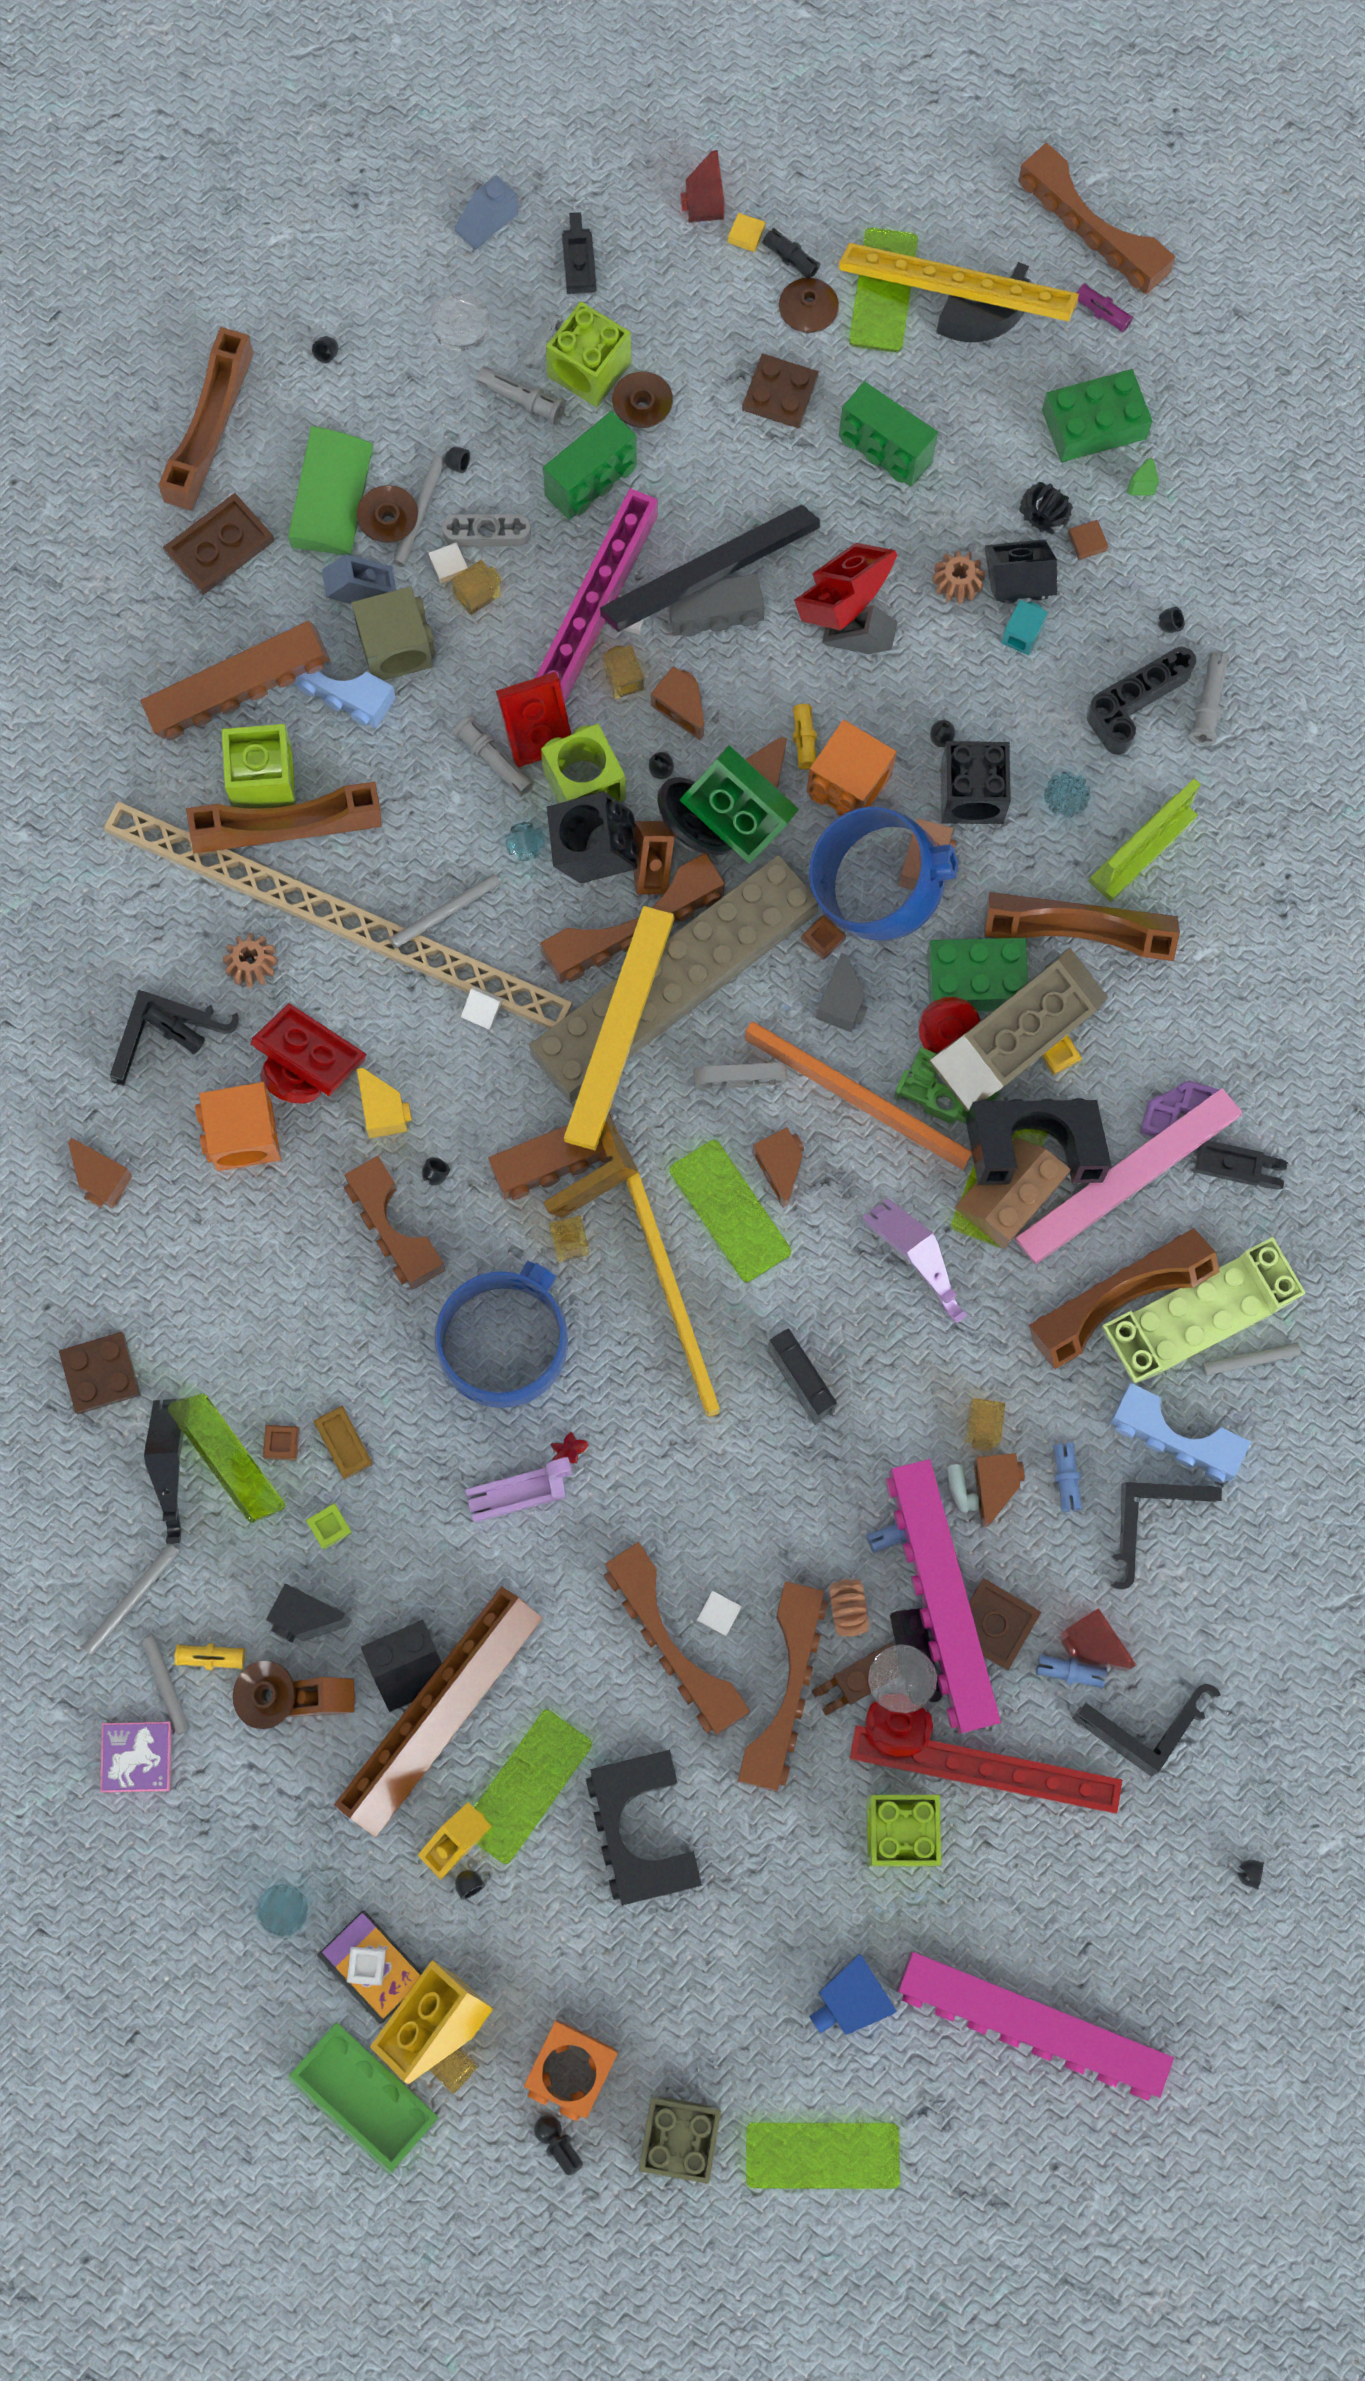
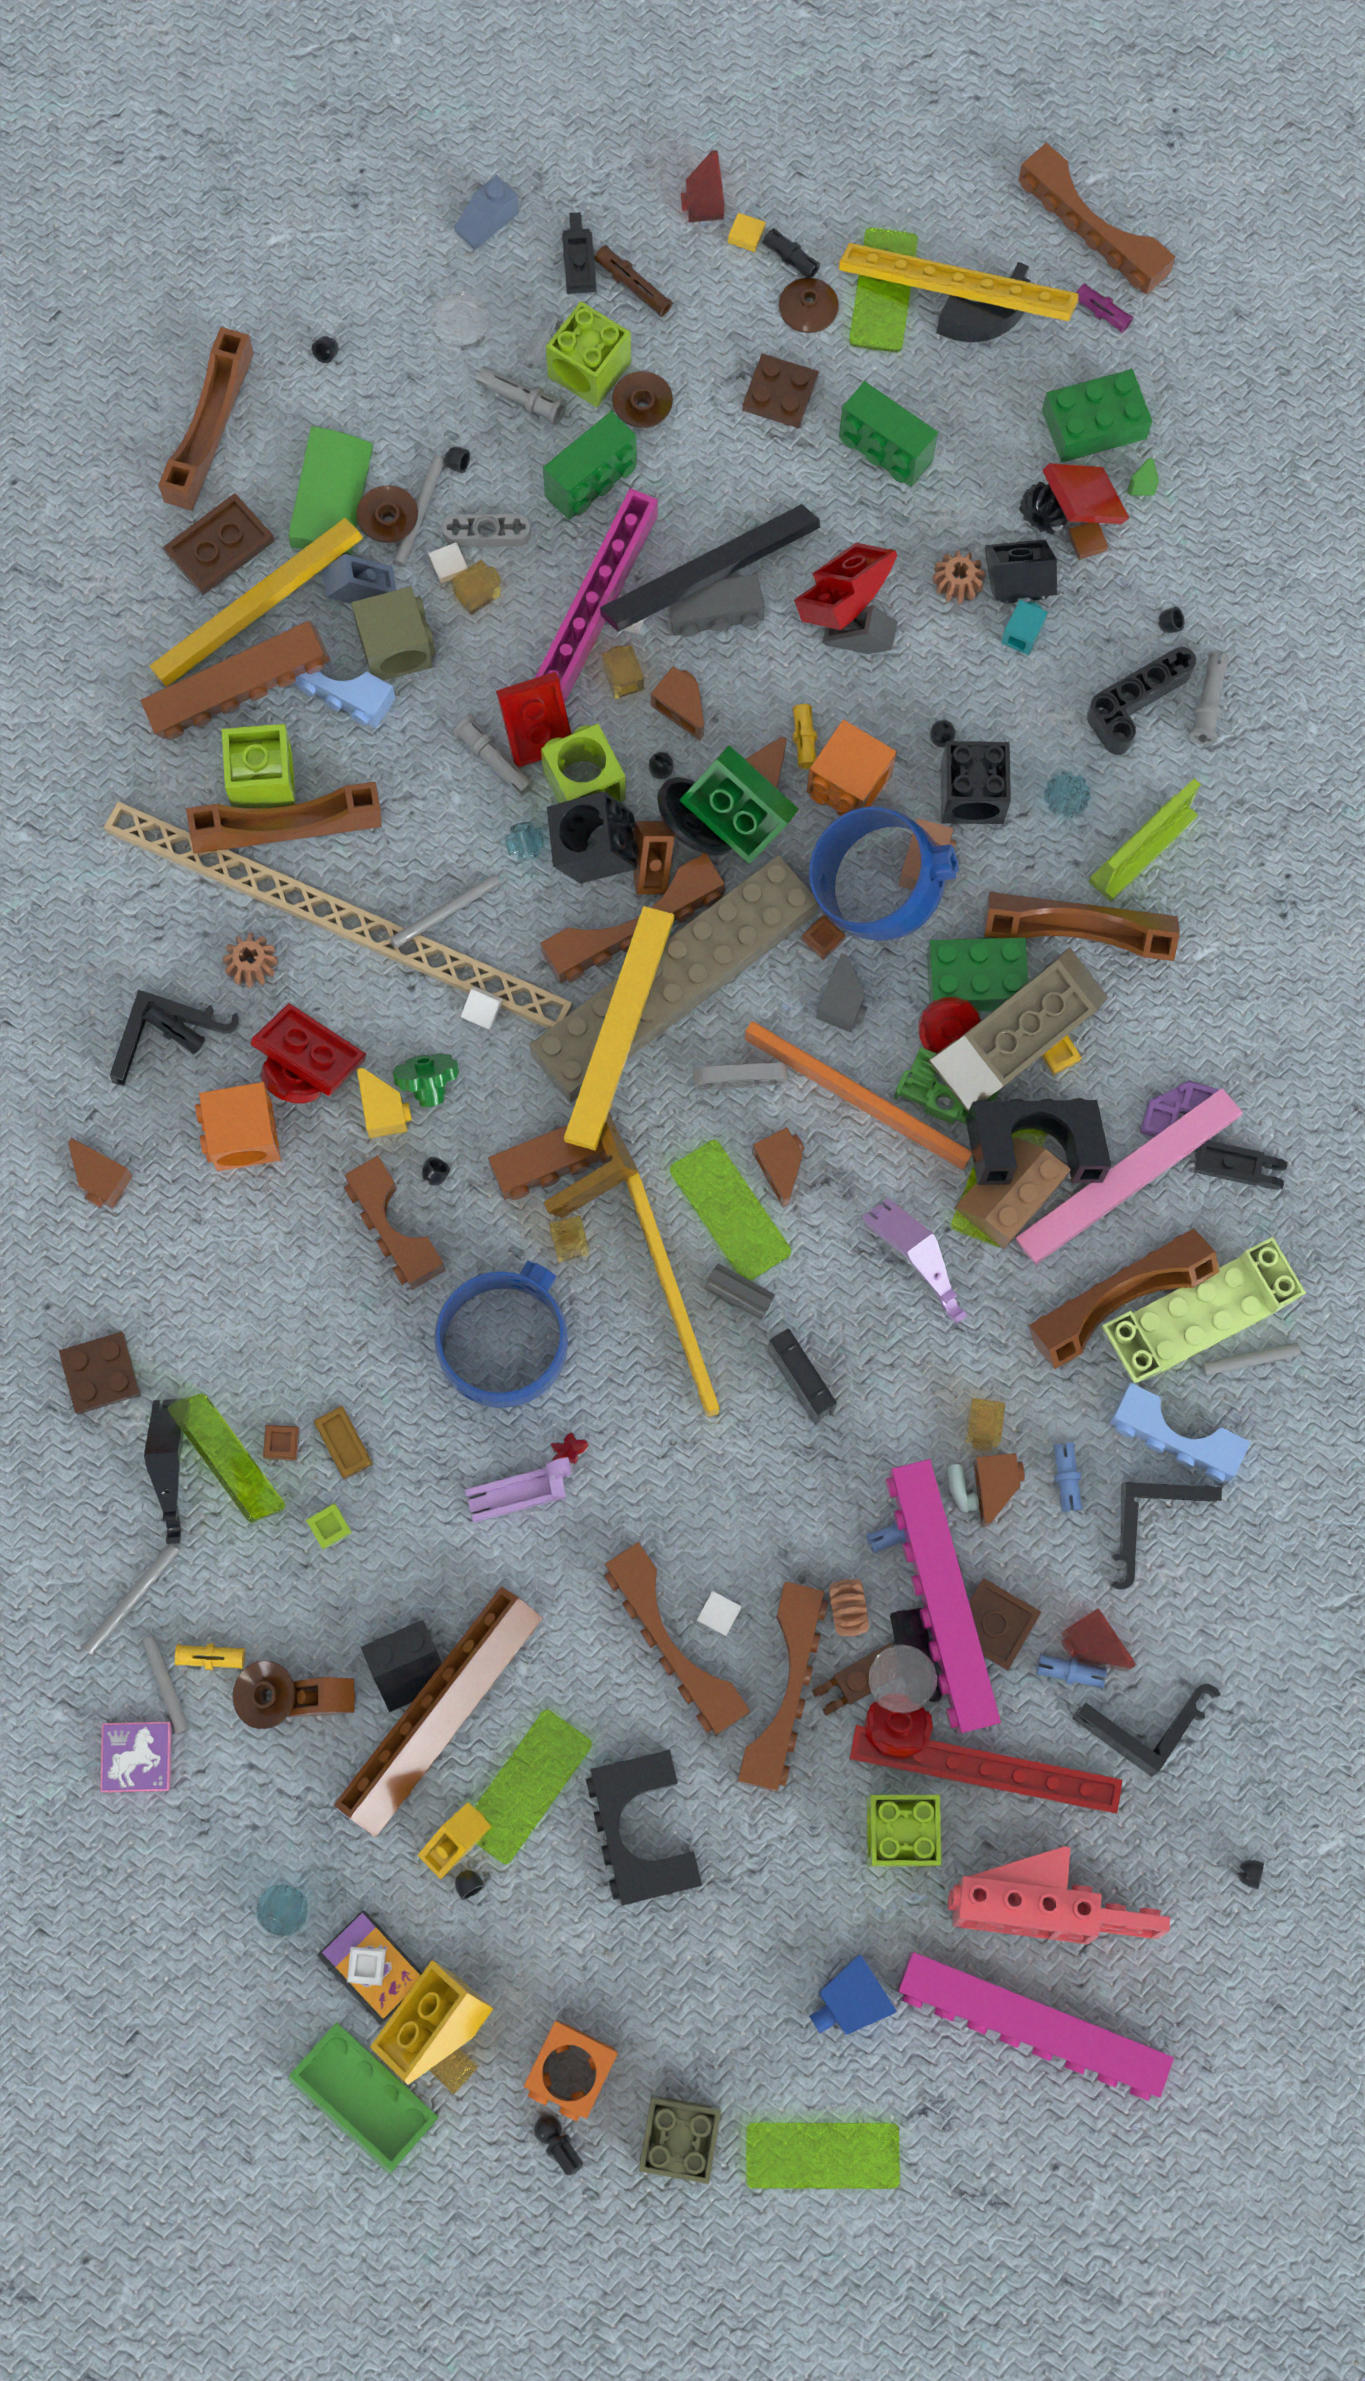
(255, 602): none -> yellow tile
(303, 1616): black slope -> none
(426, 1077): none -> green plant
(609, 259): none -> reddish brown pin
(739, 1291): none -> dark grey axle
(1034, 1902): none -> coral wedge
(1085, 493): none -> red tile

